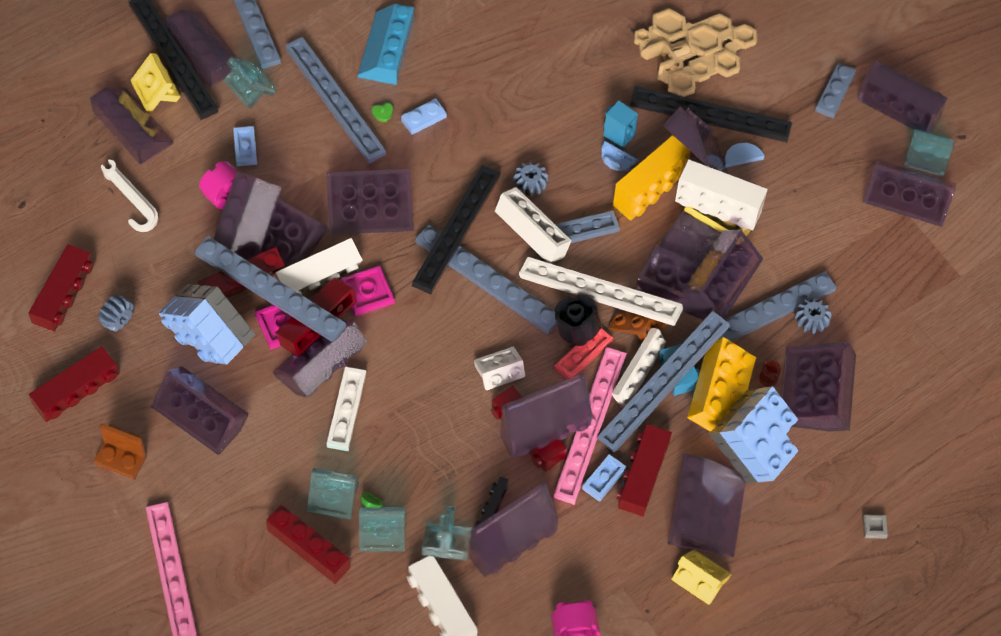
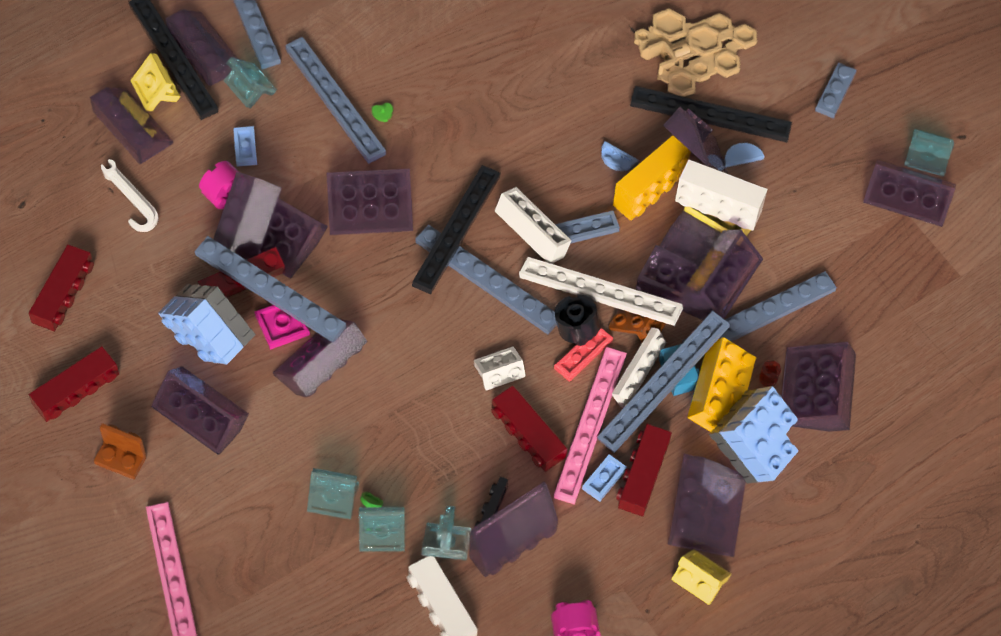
(116, 312): sand blue gear -> none
(308, 544): dark red brick -> none
(320, 267): white brick -> none
(335, 298): dark red brick -> none
(346, 409): white plate -> none
(370, 290): dark pink tile -> none
(387, 44): dark azure slope -> none
(423, 116): light blue plate -> none
(530, 178): sand blue gear -> none
(546, 416): clear purple slope -> none
(620, 124): dark azure brick -> none
(813, 316): sand blue gear -> none
(875, 526): light grey tile -> none
(902, 98): clear purple brick -> none

